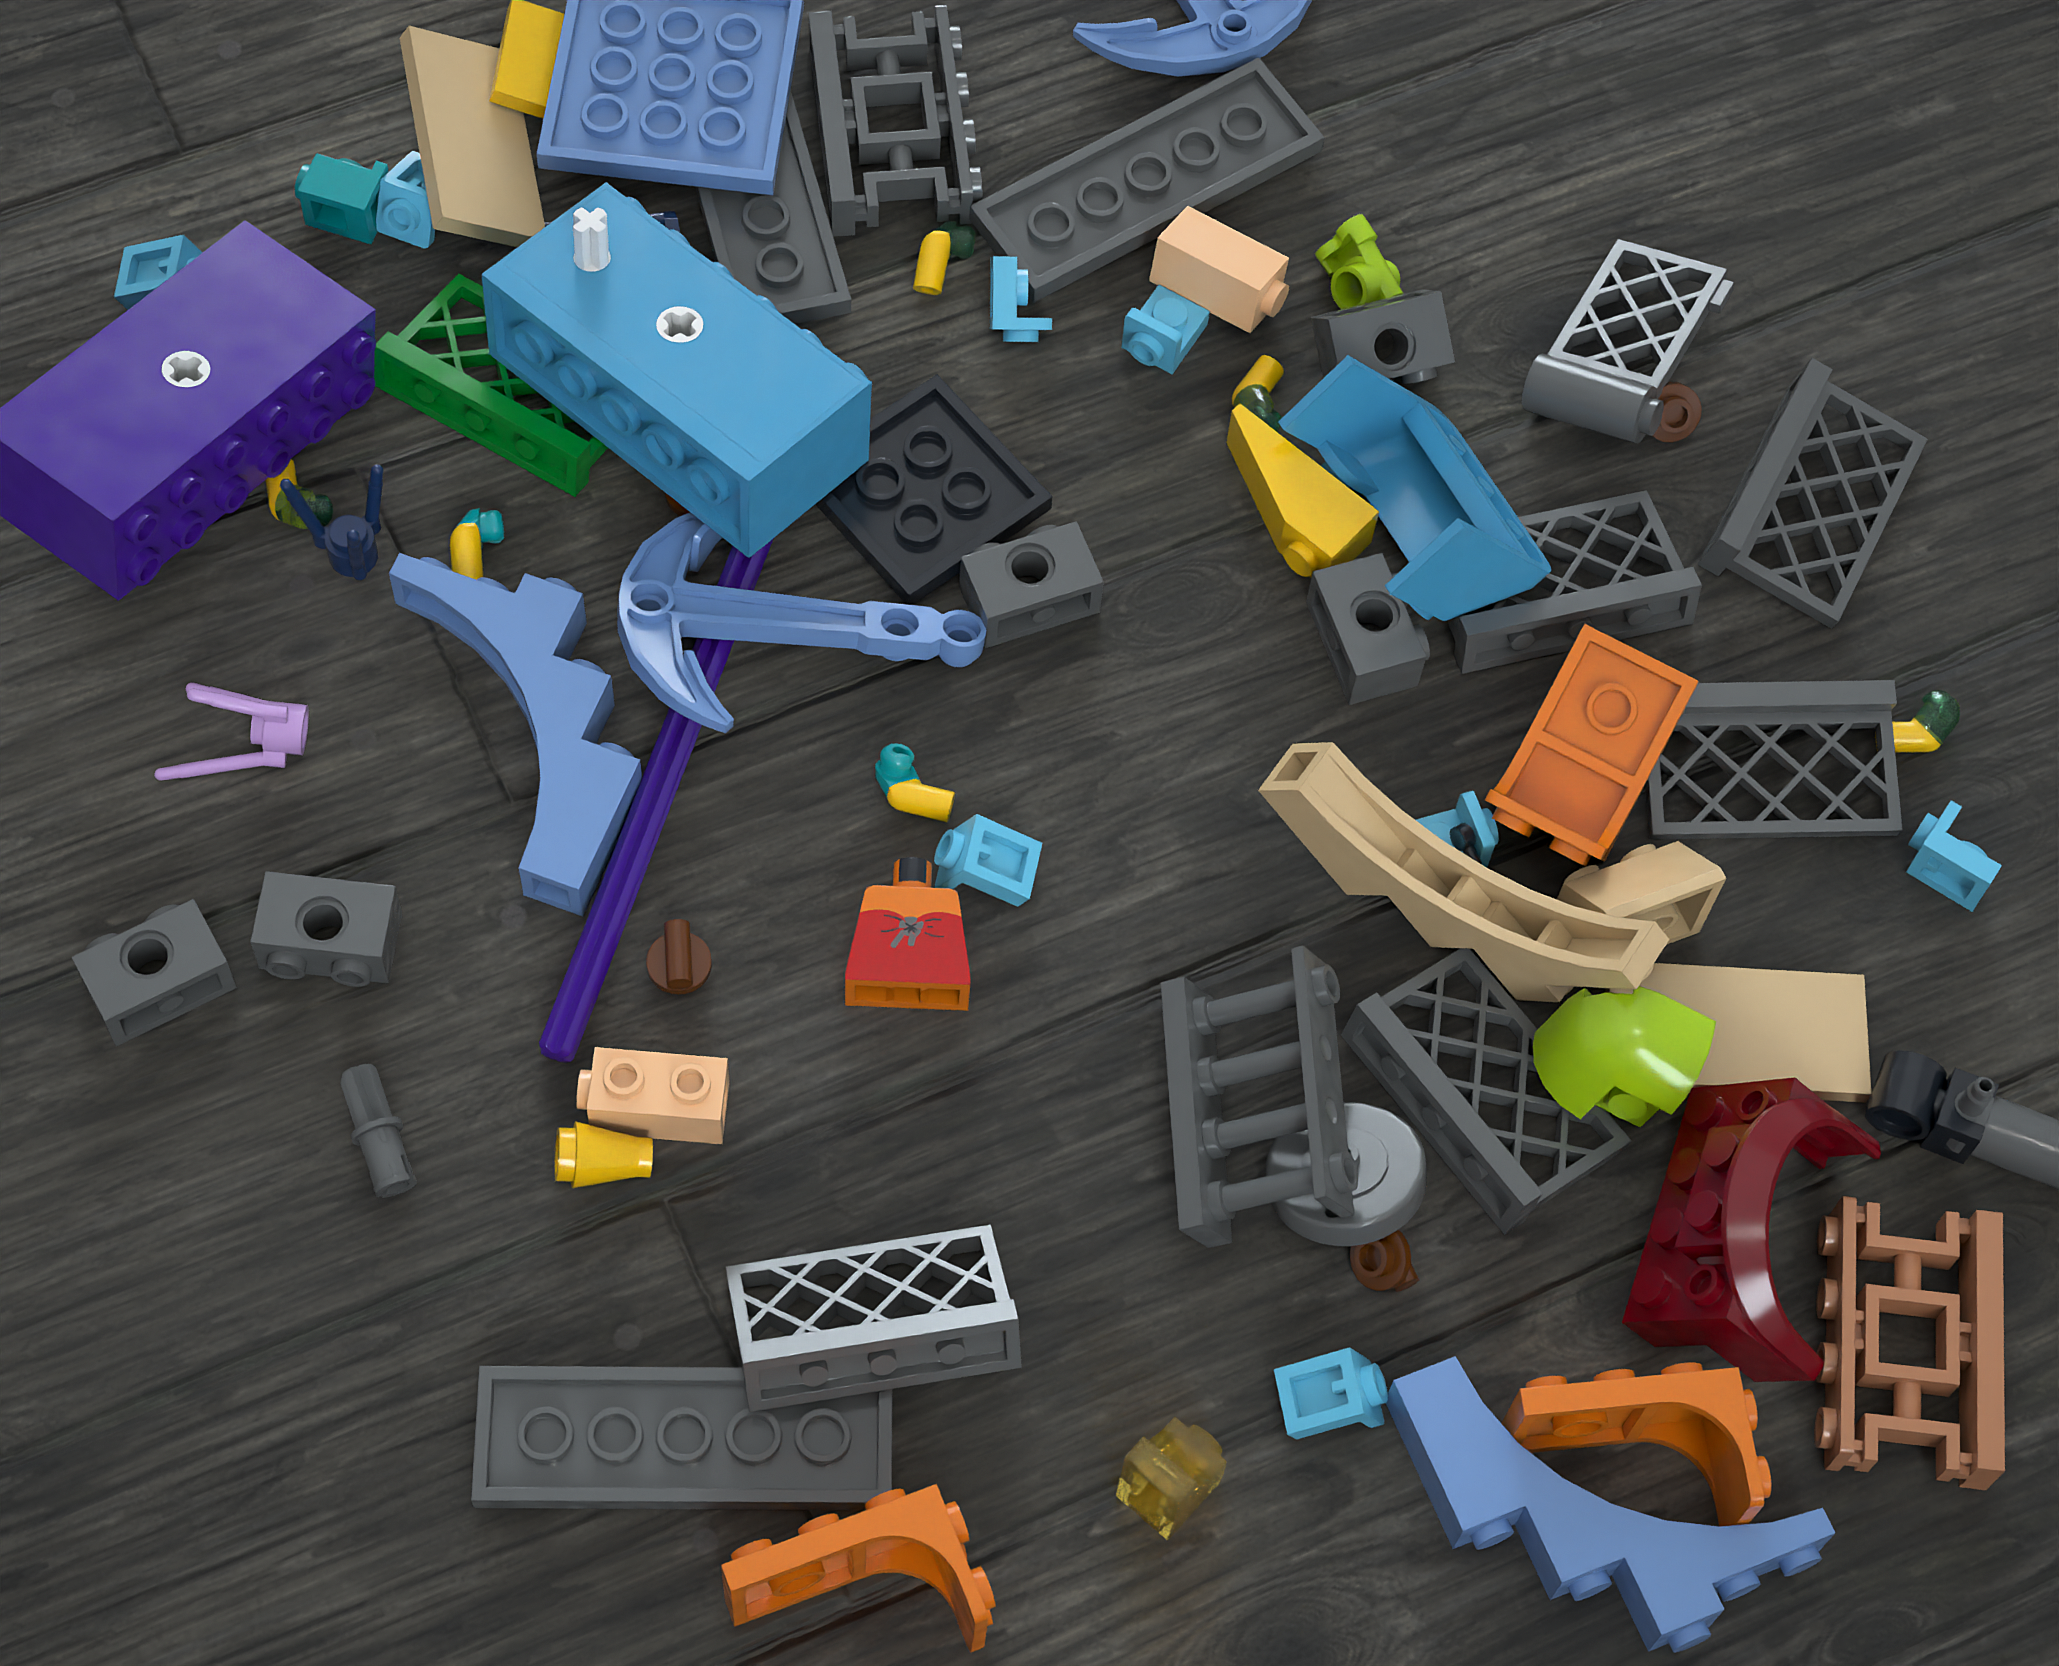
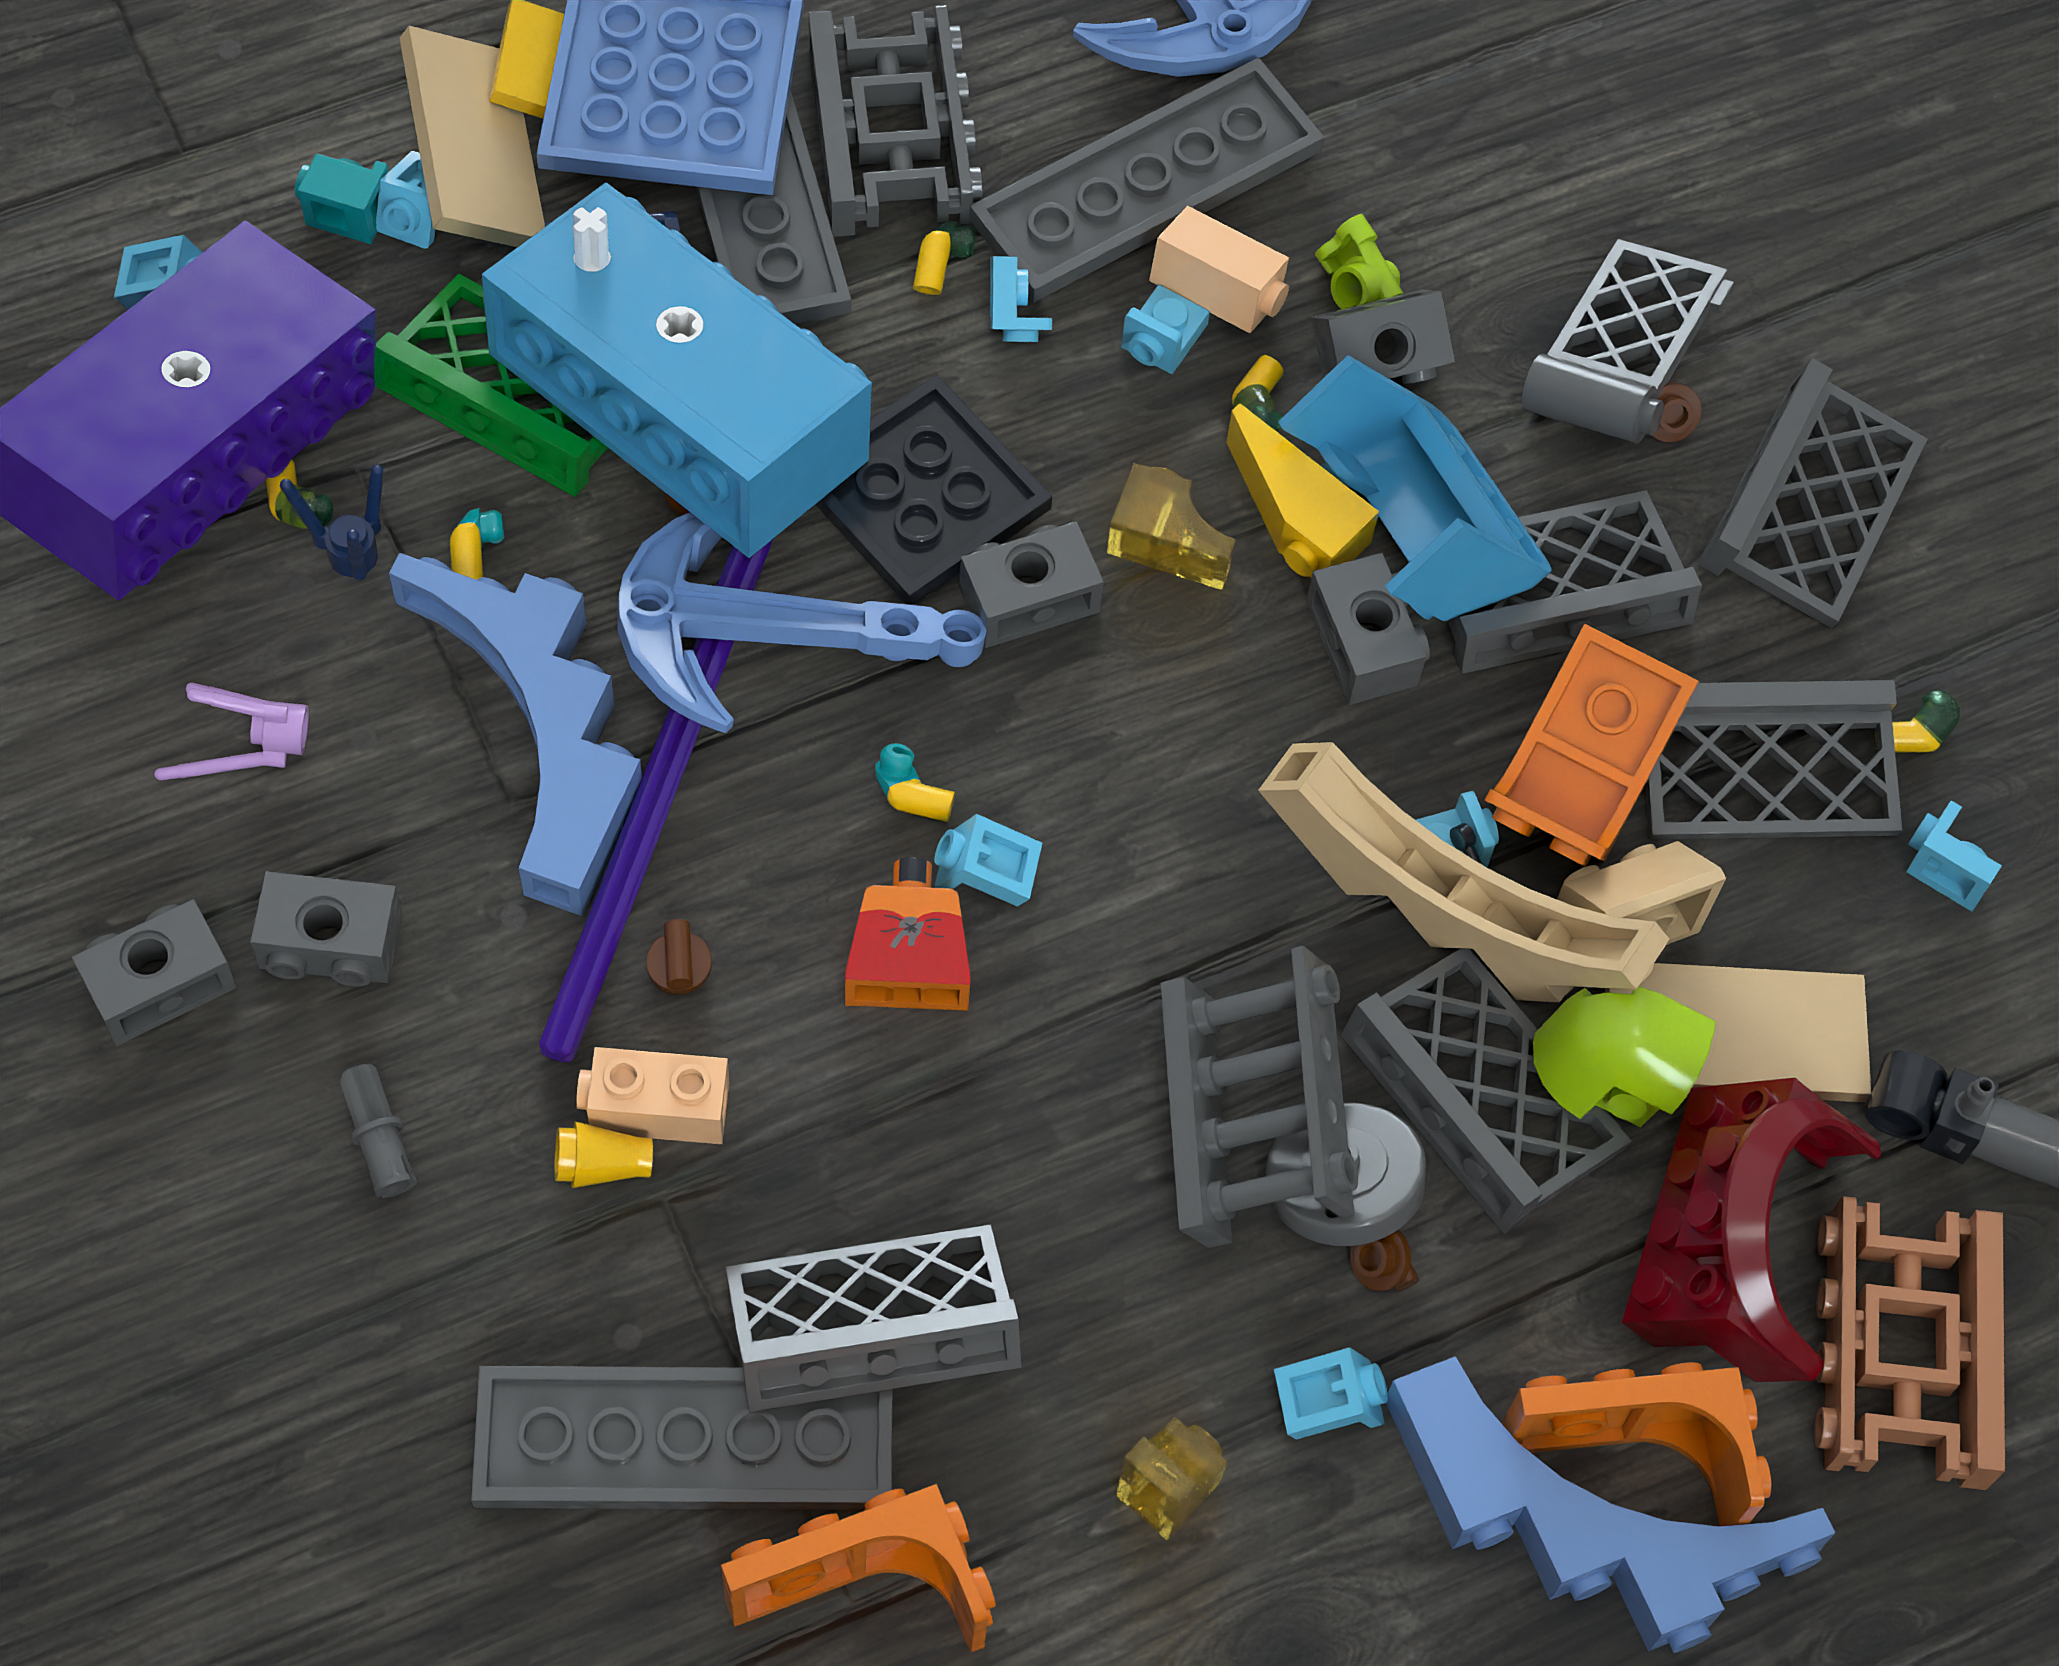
(1164, 531): none -> clear yellow arch

